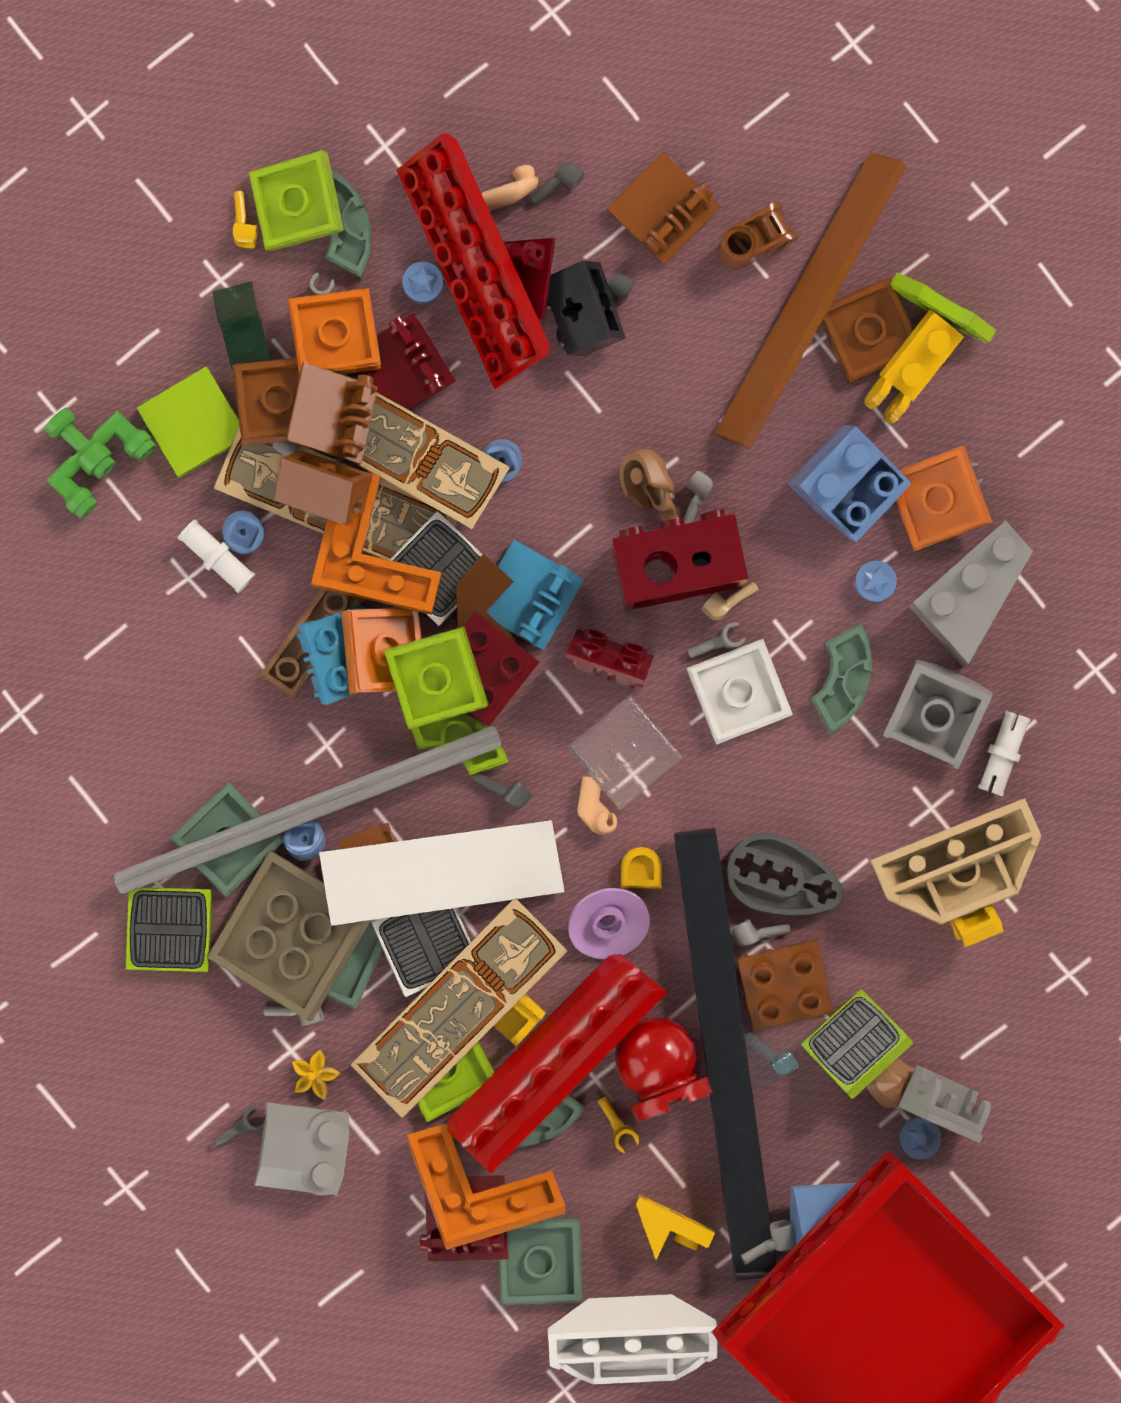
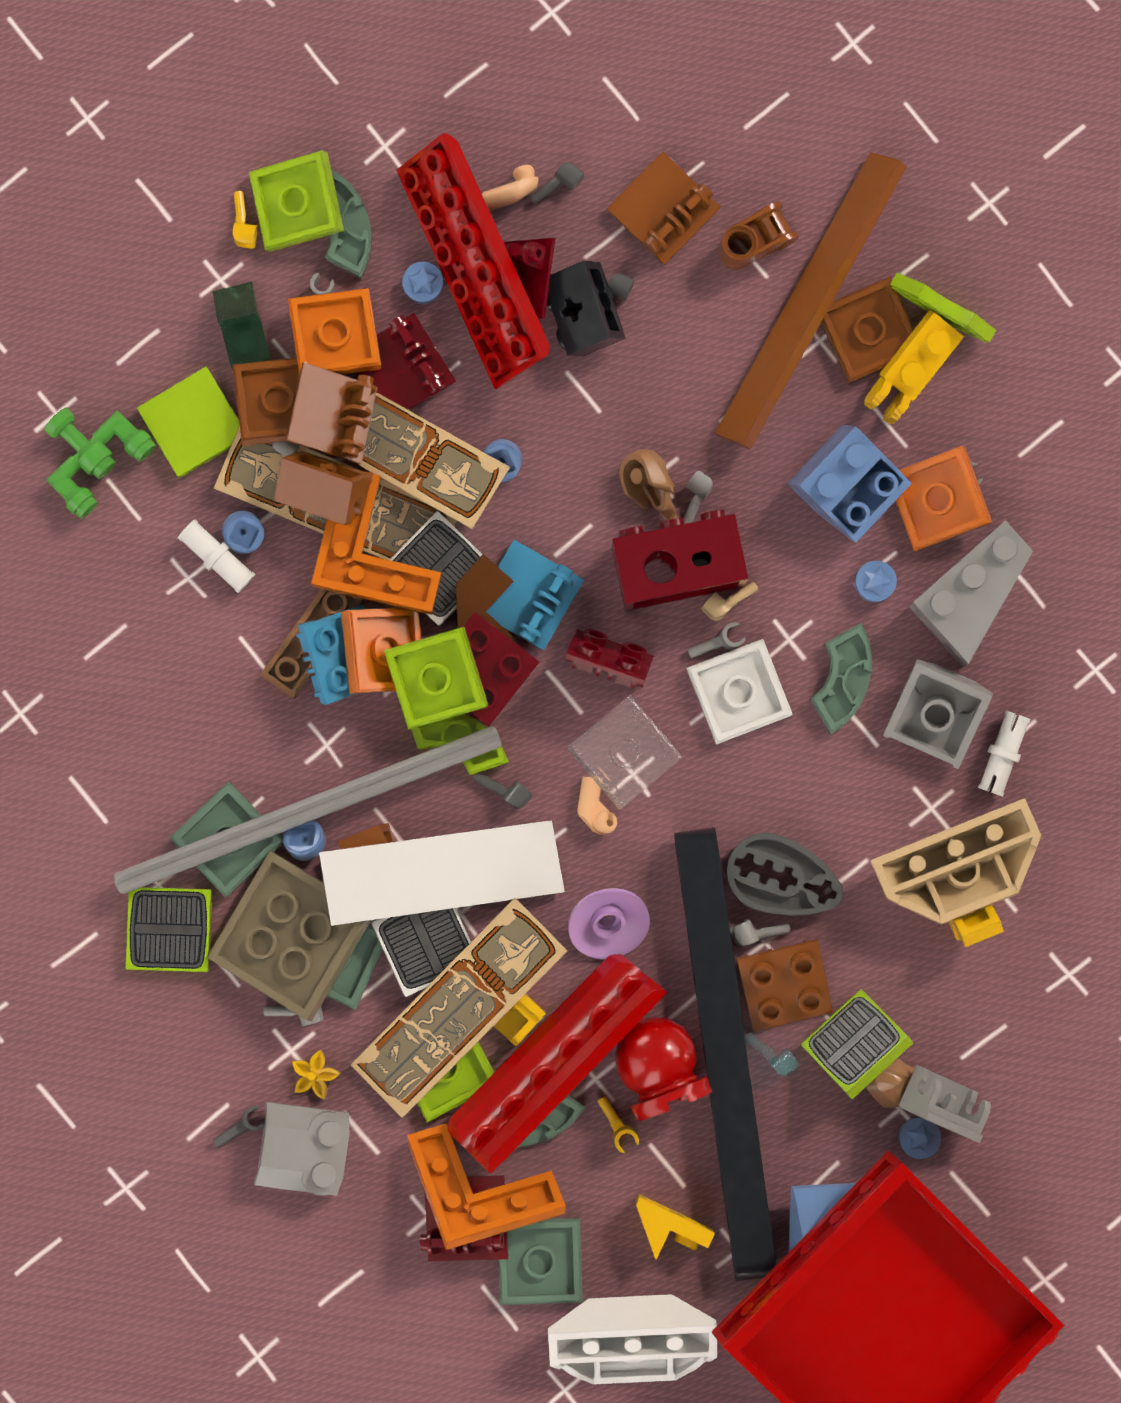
(641, 869): yellow tile -> none
(782, 1239): light grey hand -> none

